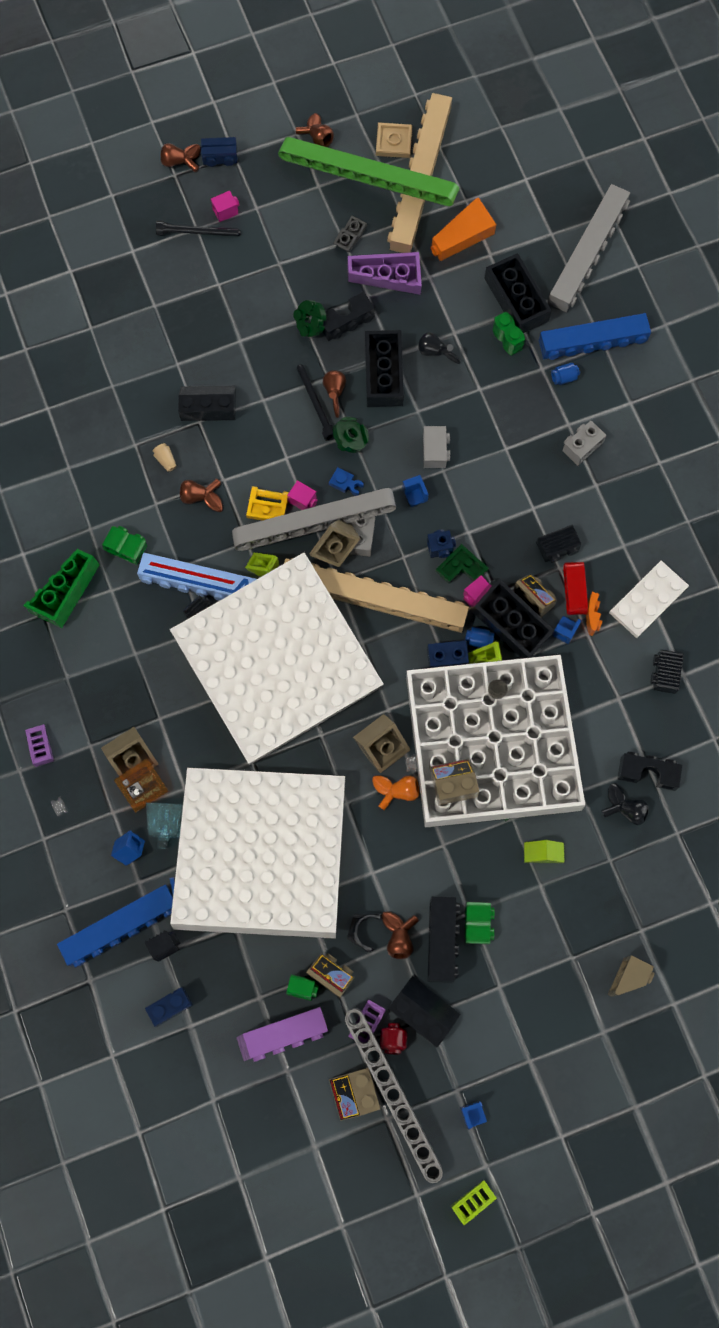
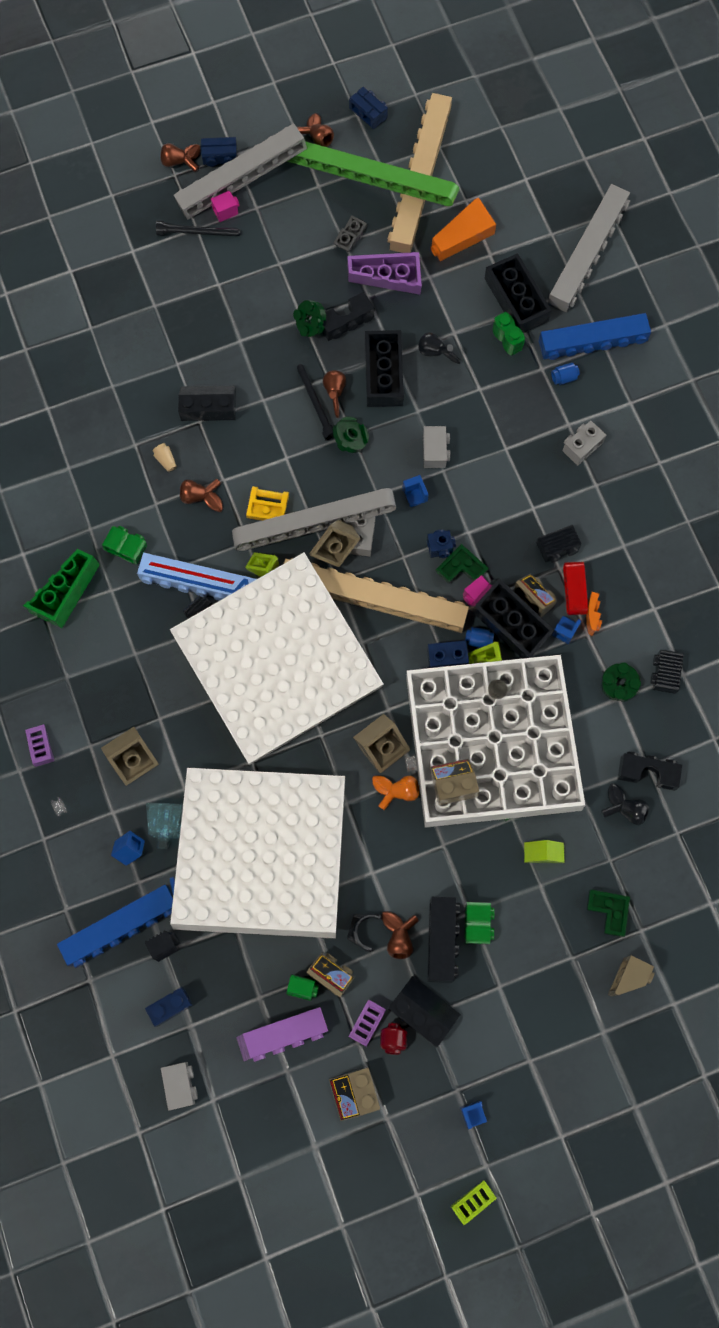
(141, 785): clear orange tile -> none
(178, 1085): none -> light grey brick
(241, 170): none -> light grey brick
(302, 496): dark pink brick -> none
(343, 480): blue plate -> none
(368, 107): none -> dark blue brick
(394, 140): tan tile -> none
(394, 1104): light grey beam -> none
(614, 907): none -> dark green plate
(624, 672): none -> dark green plate
(649, 599): white plate -> none

